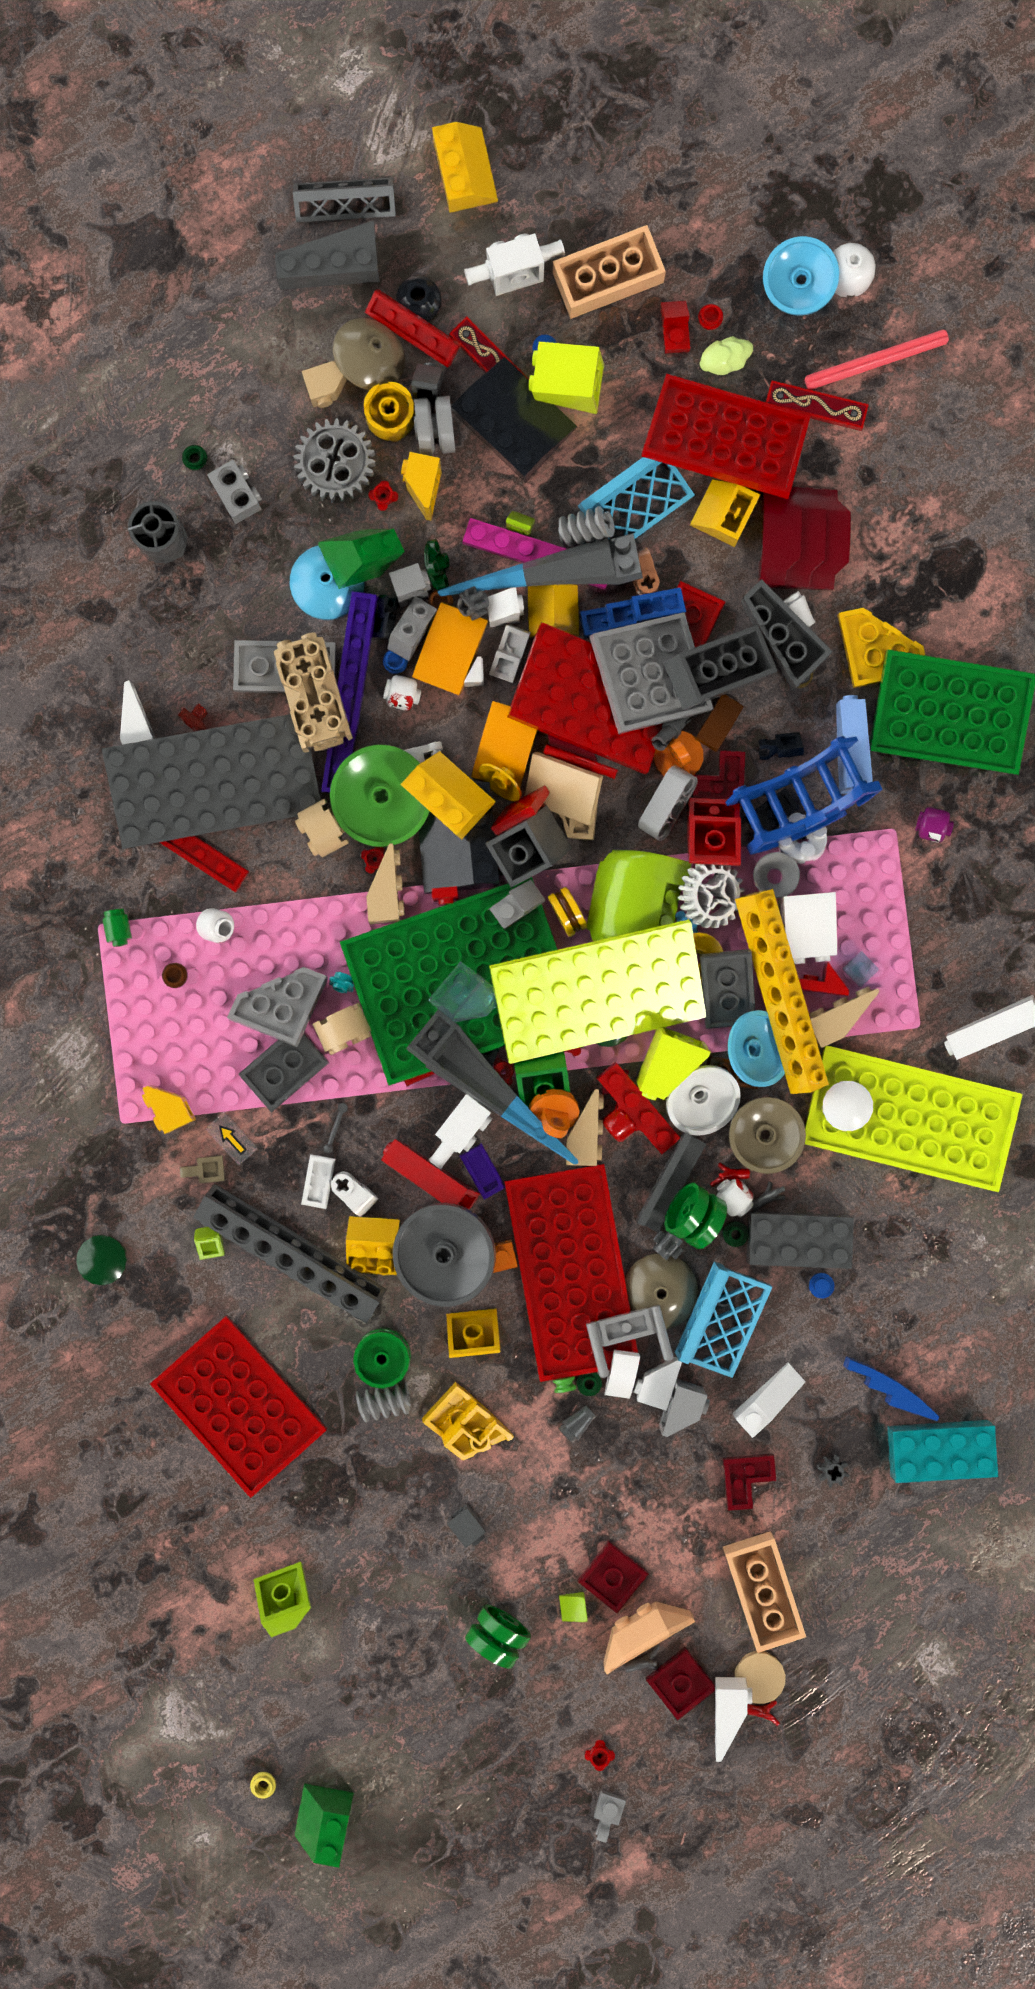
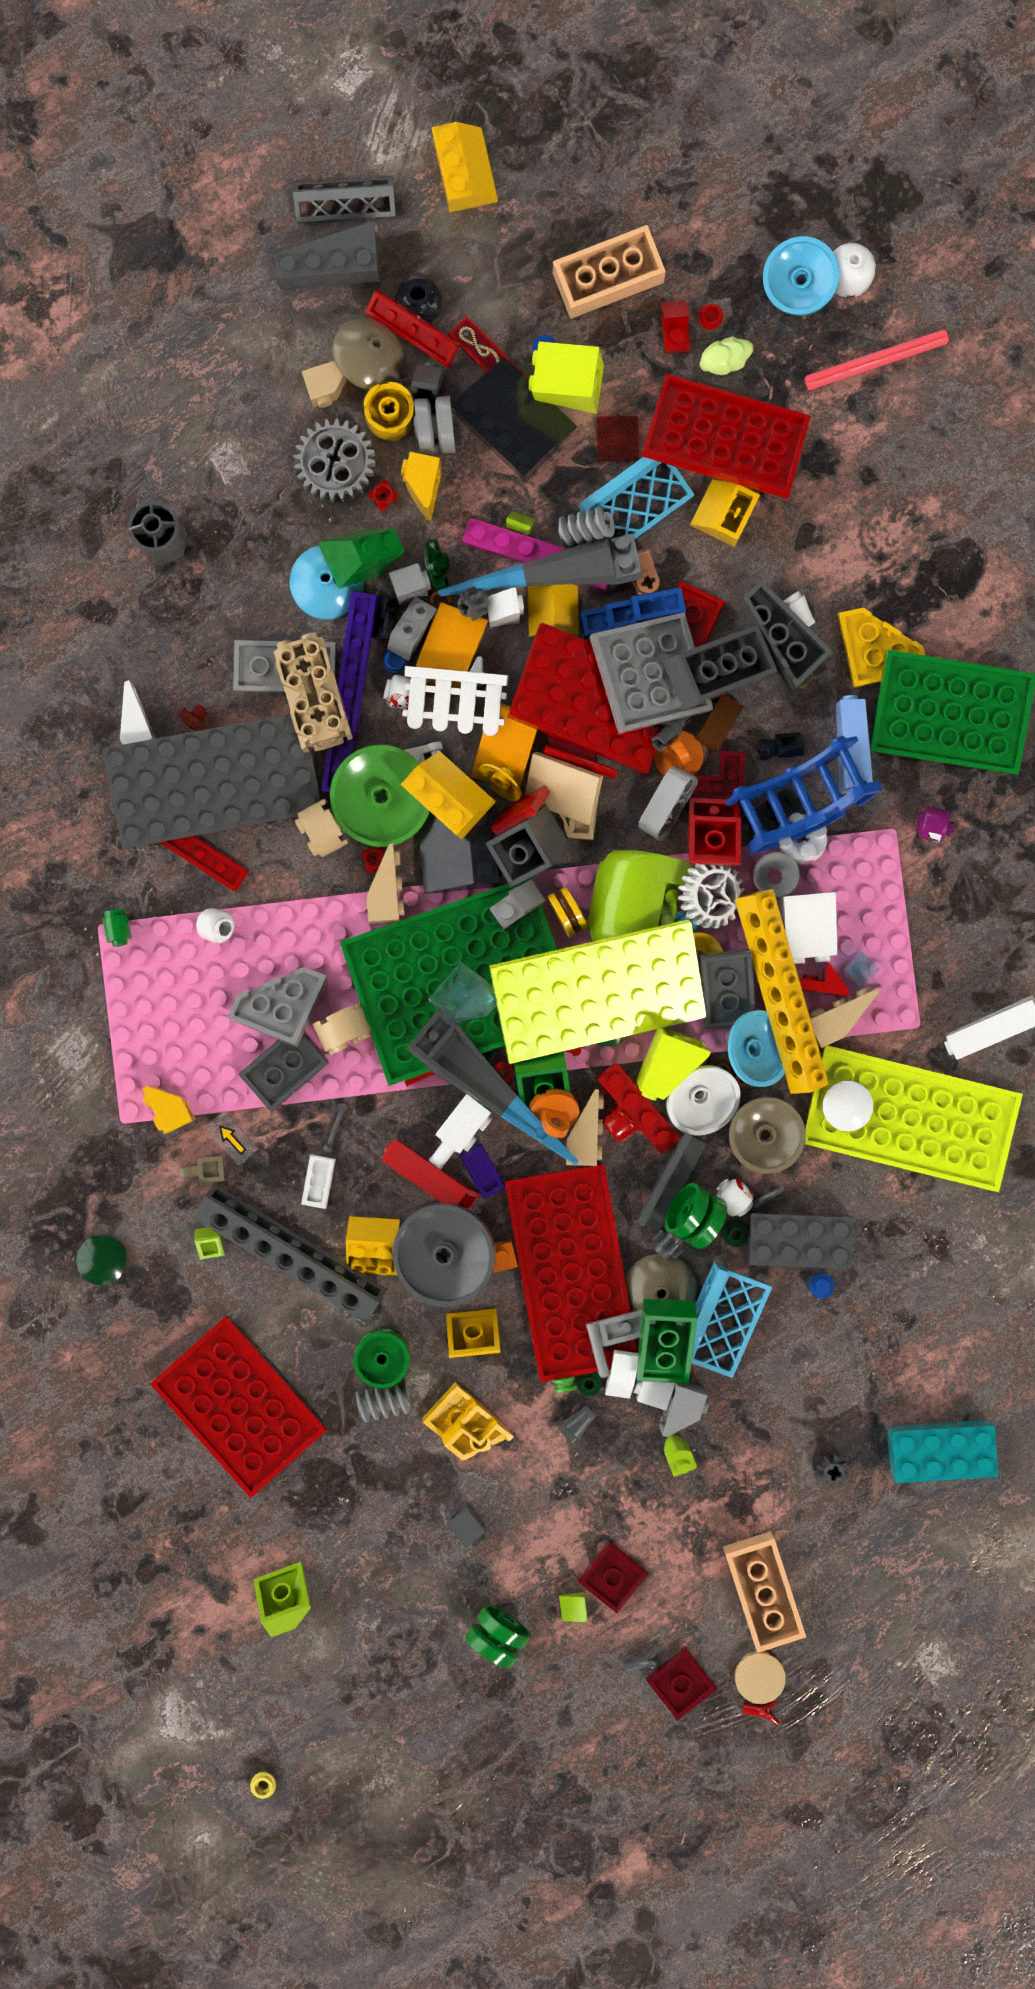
(174, 975): reddish brown plate -> none
(194, 450): dark green plate -> none
(231, 493): light grey brick -> none
(323, 1823): green slope -> none
(342, 982): teal plate -> none
(357, 1196): white piece -> none
(443, 694): none -> white fence
(445, 895): red plate -> none
(509, 653): white slope -> none
(515, 263): white brick -> none
(599, 1762): red plate -> none
(608, 1811): light grey plate -> none
(617, 438): none -> clear red piece
(643, 1631): light nougat wedge -> none
(666, 1340): none -> green slope
(678, 1455): none -> lime plate
(730, 1174): red bar -> none
(730, 1711): white slope -> none
(741, 1472): dark red plate -> none
(768, 1400): white slope -> none
(804, 539): dark red slope -> none
(818, 405): tile -> none
(897, 1394): blue slope -> none

